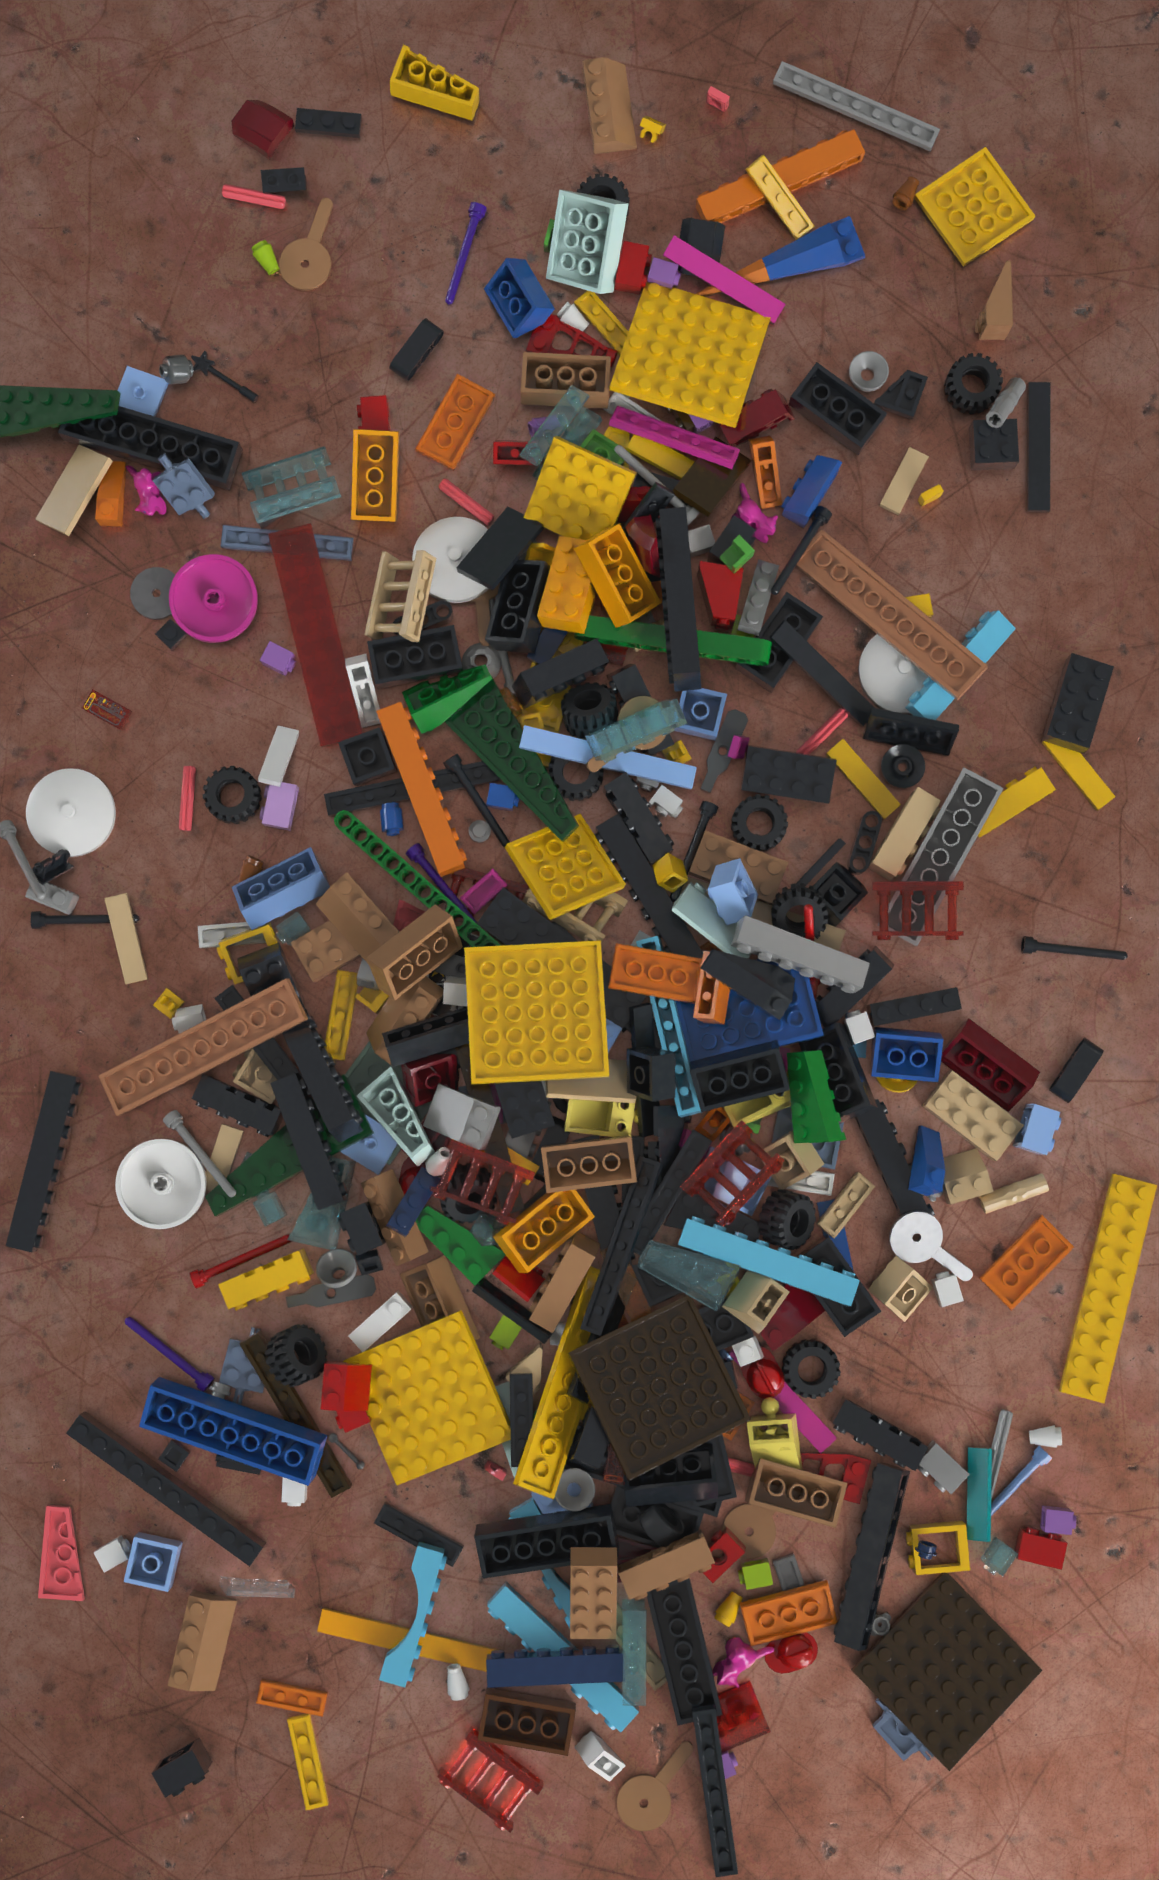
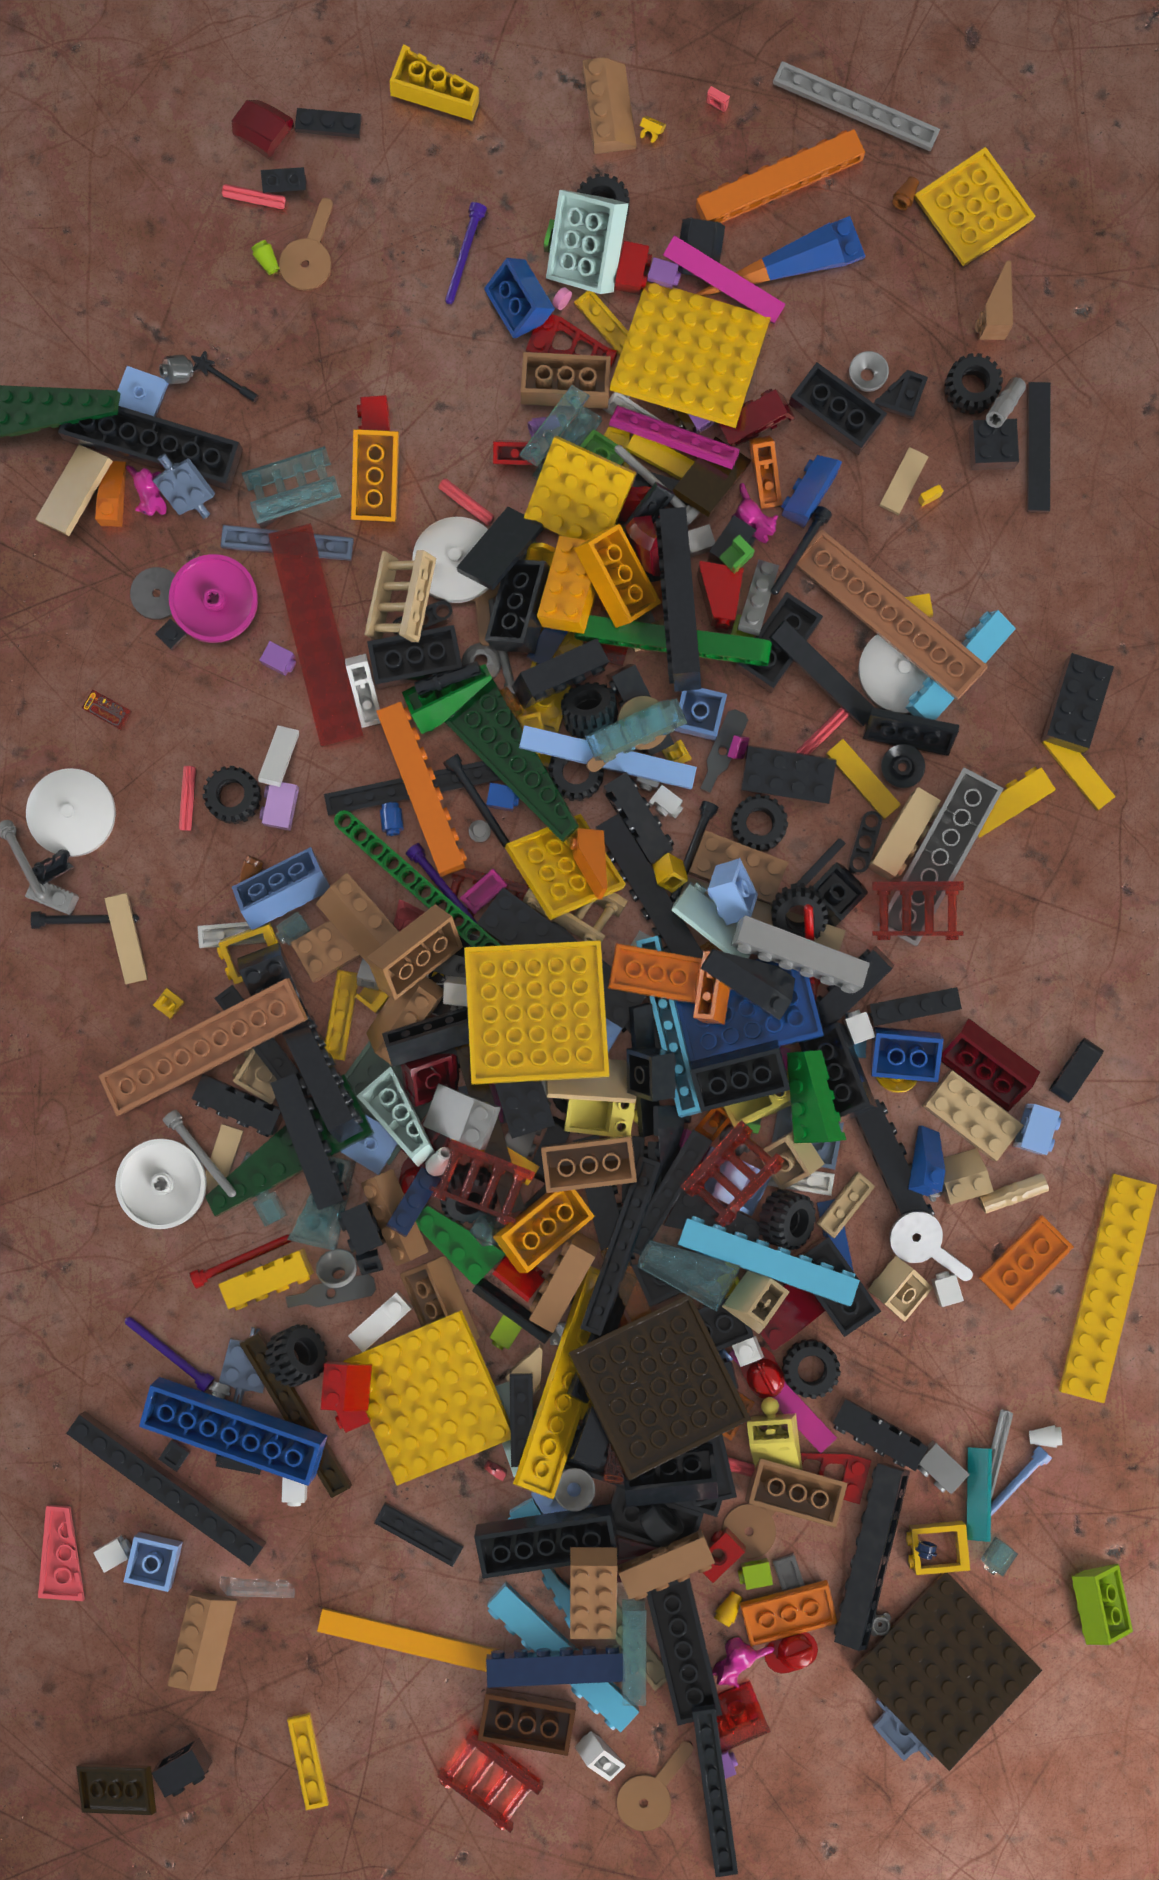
(43, 1162): black brick -> none
(116, 1789): none -> dark brown tile
(188, 1017): white brick -> none
(292, 1697): orange tile -> none
(334, 1438): dark grey hinge -> none
(367, 756): black brick -> none
(398, 1660): medium azure arch -> none
(416, 349): black beam -> none
(444, 679): none -> black pin
(455, 422): orange tile -> none
(456, 1683): white cone -> none
(562, 298): none -> bright pink tile
(571, 315): white cone -> none
(589, 855): none -> orange slope
(779, 197): yellow tile -> none
(1031, 945): black piece -> none
(1041, 1548): red brick -> none
(1057, 1520): medium lavender brick -> none
(1102, 1605): none -> lime slope

